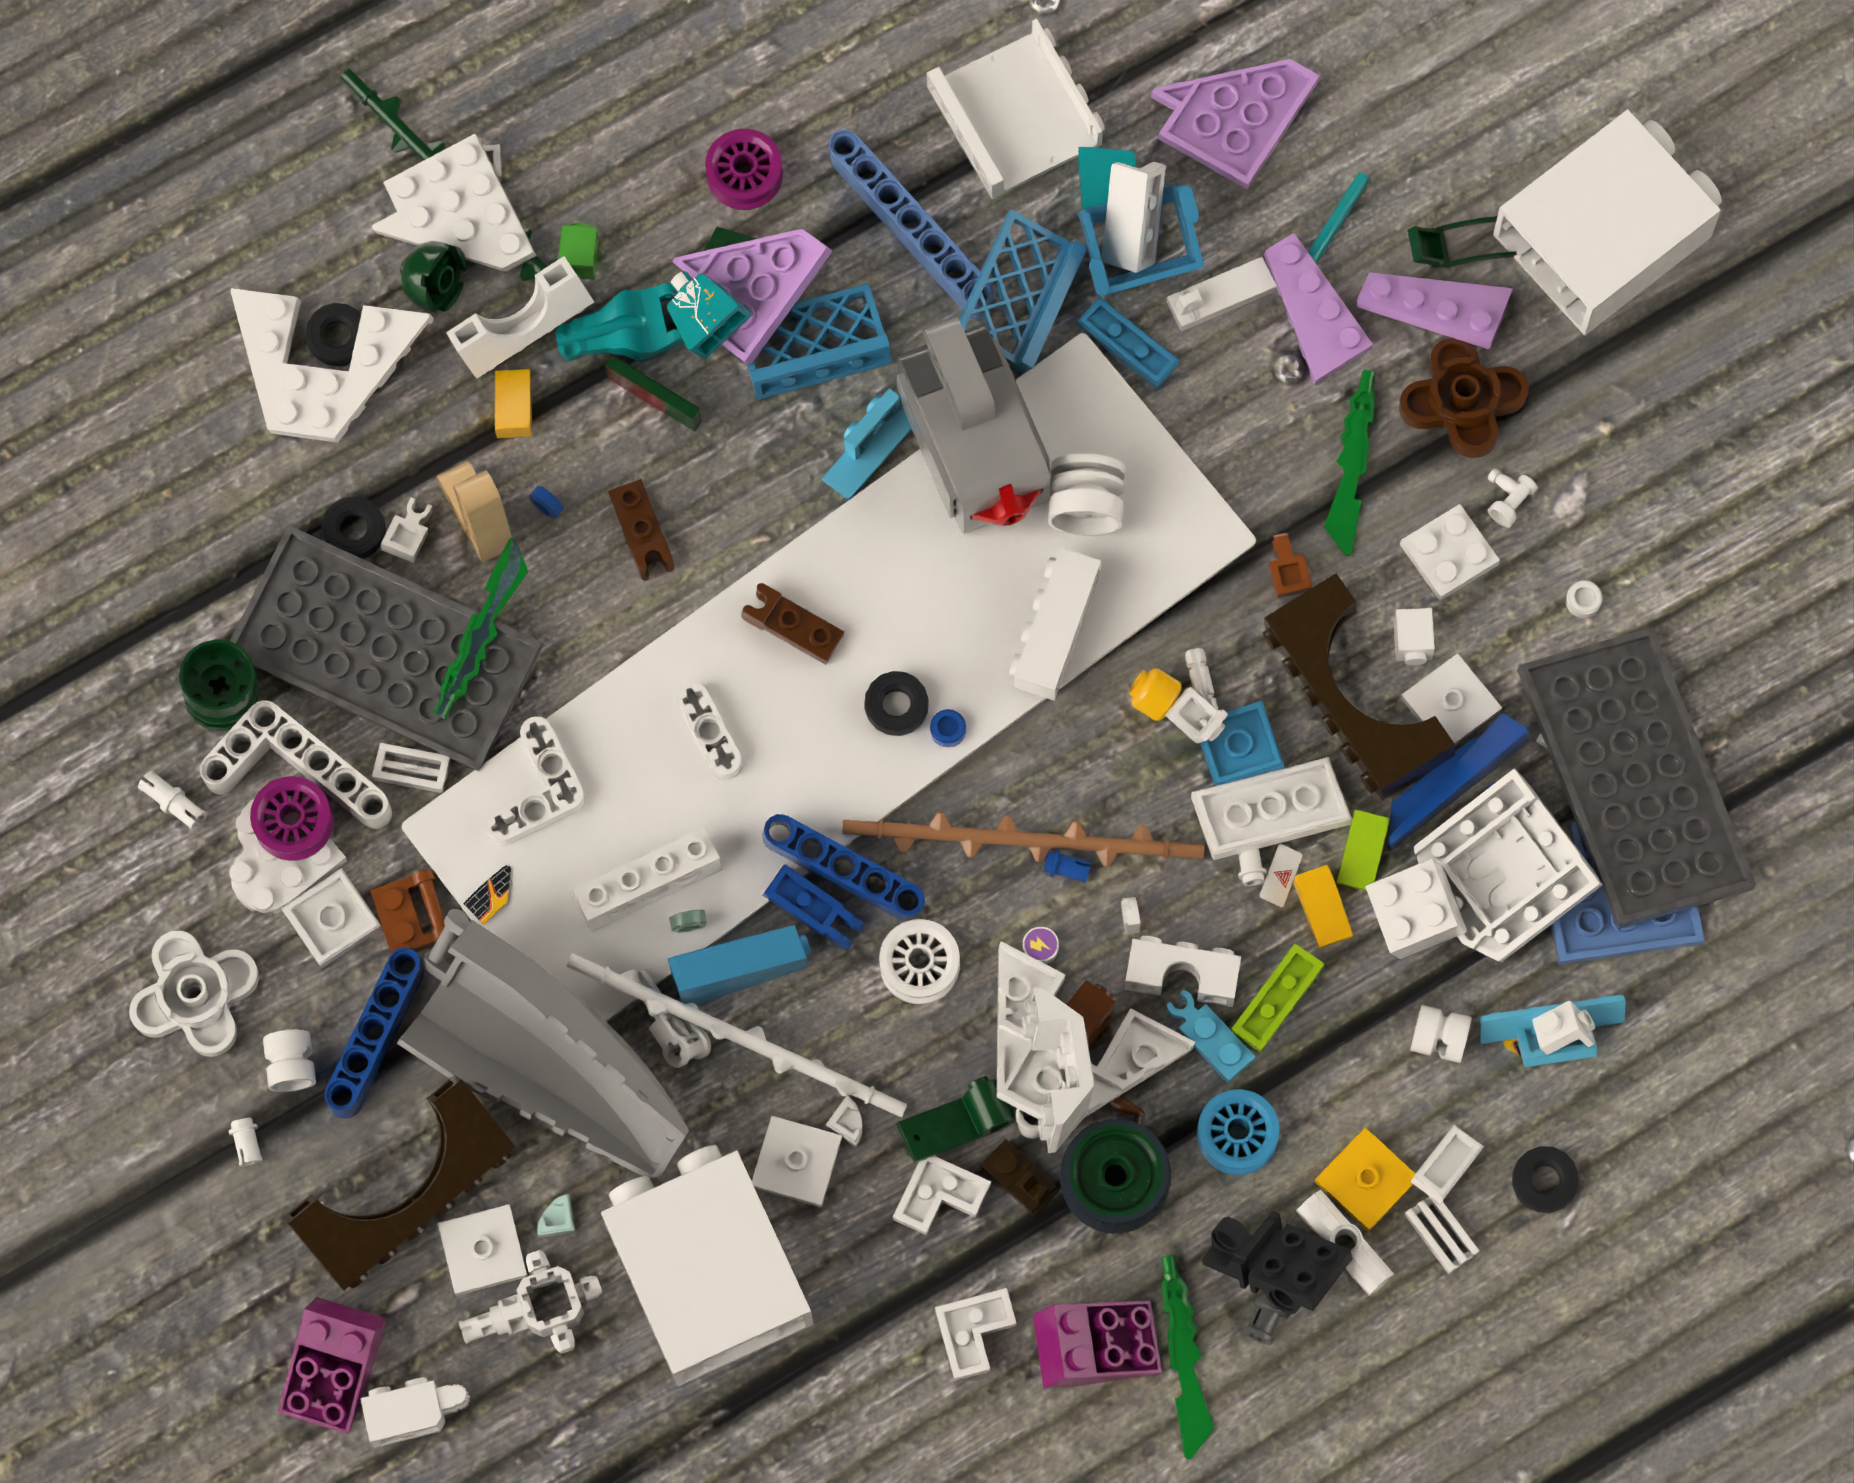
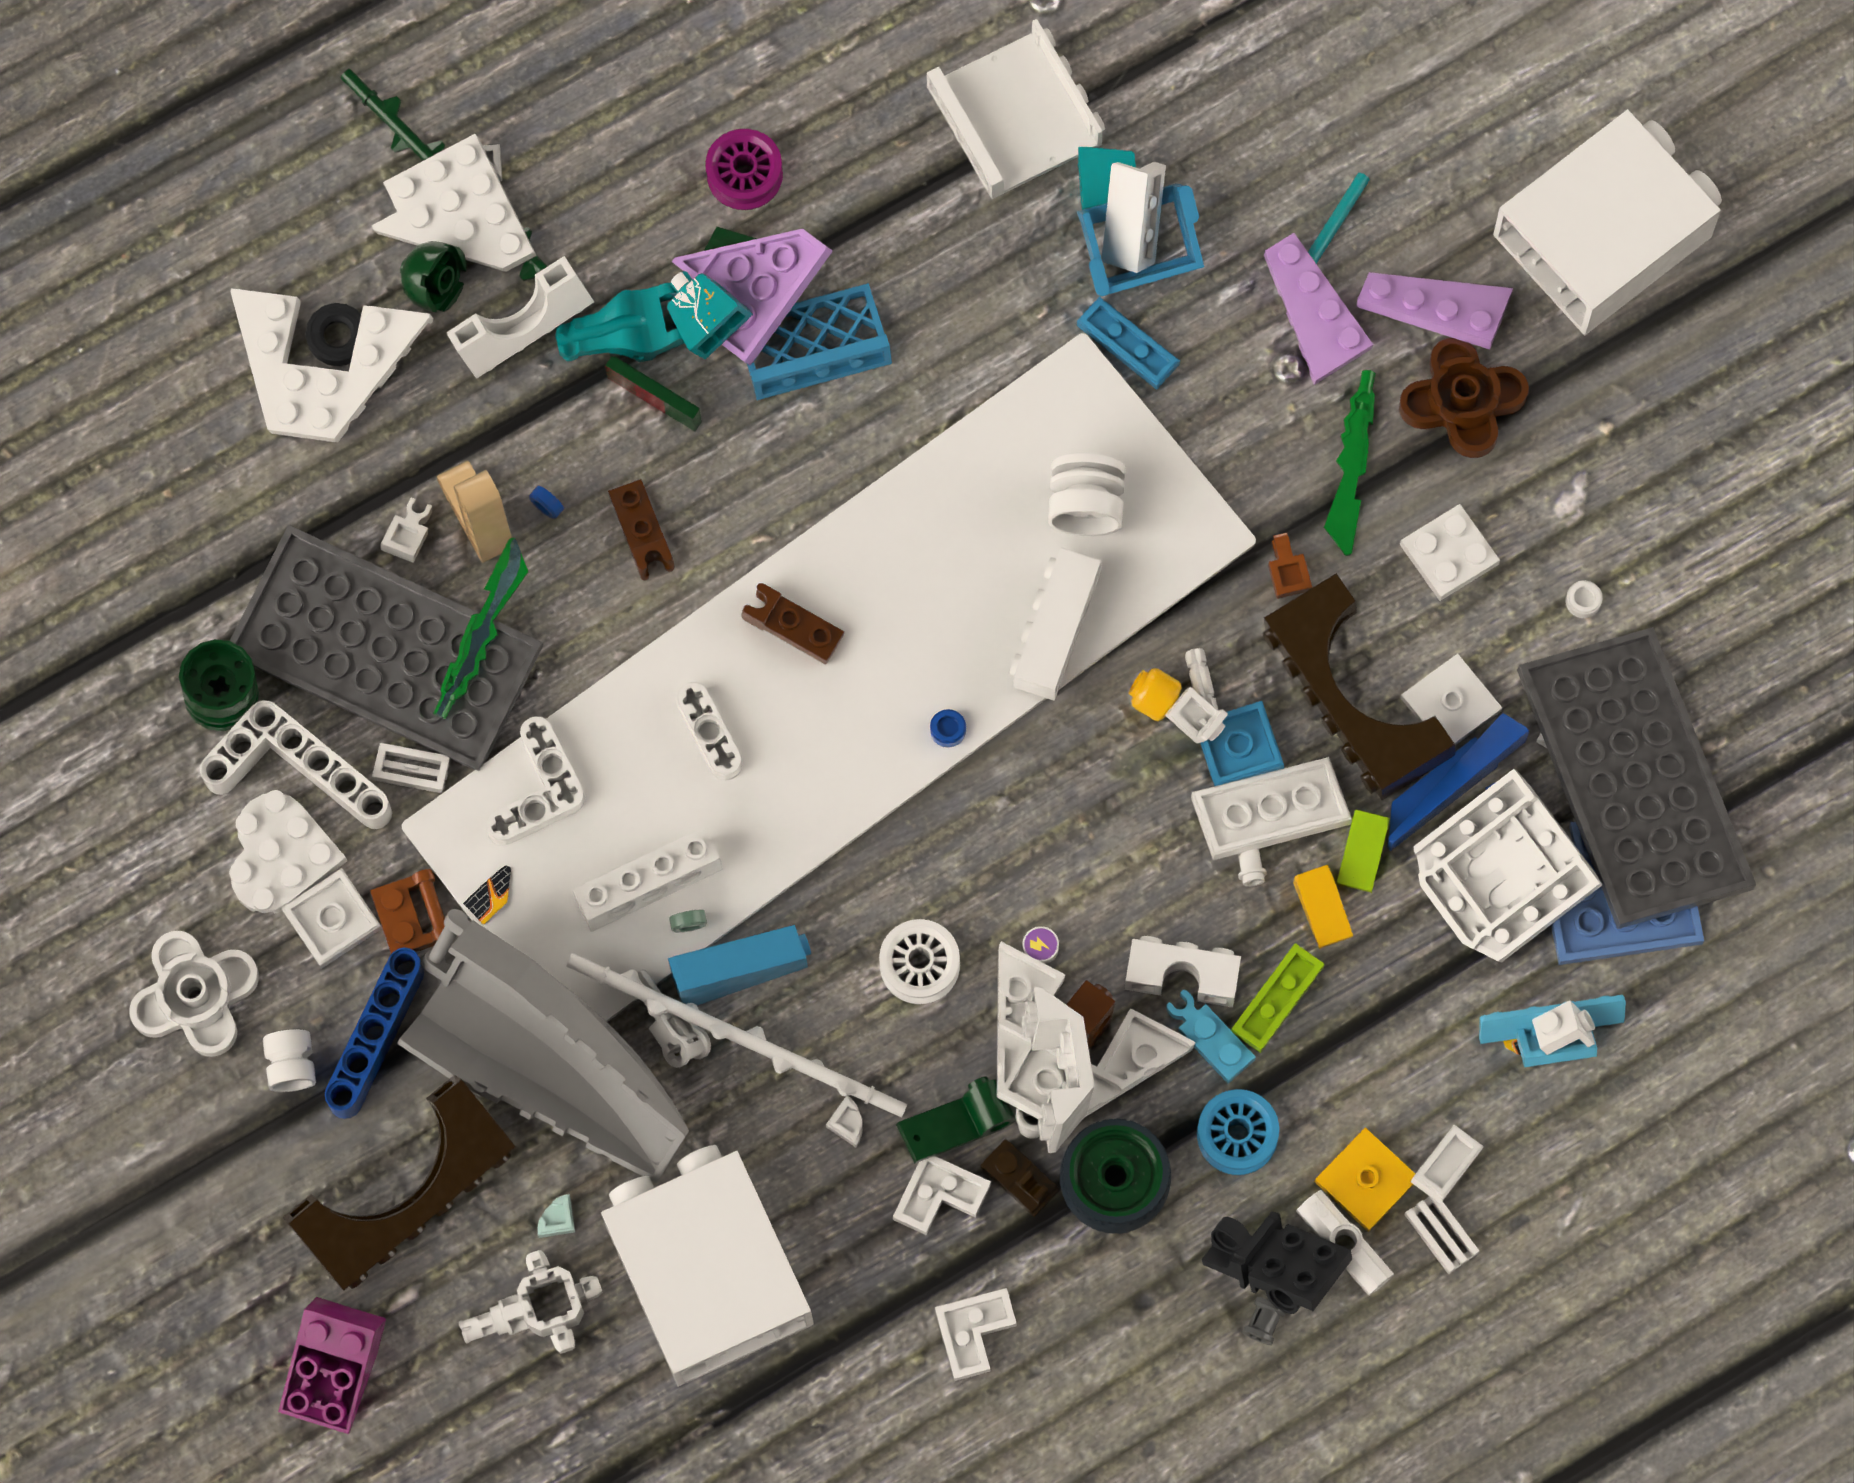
(172, 800): white pin -> none
(246, 1141): white pin -> none
(269, 796): magenta wheel -> none
(360, 508): black tyre -> none
(410, 1410): white hinge -> none
(482, 1250): white plate -> none
(513, 403): yellow slope -> none
(580, 247): bright green brick -> none
(796, 1161): white plate -> none
(811, 905): blue hinge -> none
(832, 852): blue beam -> none
(869, 444): medium azure bracket -> none
(892, 682): black tyre -> none
(906, 210): medium blue beam -> none
(973, 426): light grey piece -> none
(1039, 843): medium nougat plant -> none
(1049, 297): dark azure fence -> none
(1066, 866): blue pin -> none
(1096, 1343): magenta slope -> none
(1124, 1106): reddish brown piece -> none
(1130, 915): white tile -> none
(1183, 1354): green sword -> none
(1221, 294): white hinge -> none
(1235, 116): lavender wing -> none
(1281, 875): white sticker -> none
(1414, 635): white brick -> none
(1416, 909): white brick -> none
(1430, 248): dark green piece -> none
(1440, 1033): white wheel -> none
(1504, 512): white piece -> none
(1560, 1163): black tyre -> none

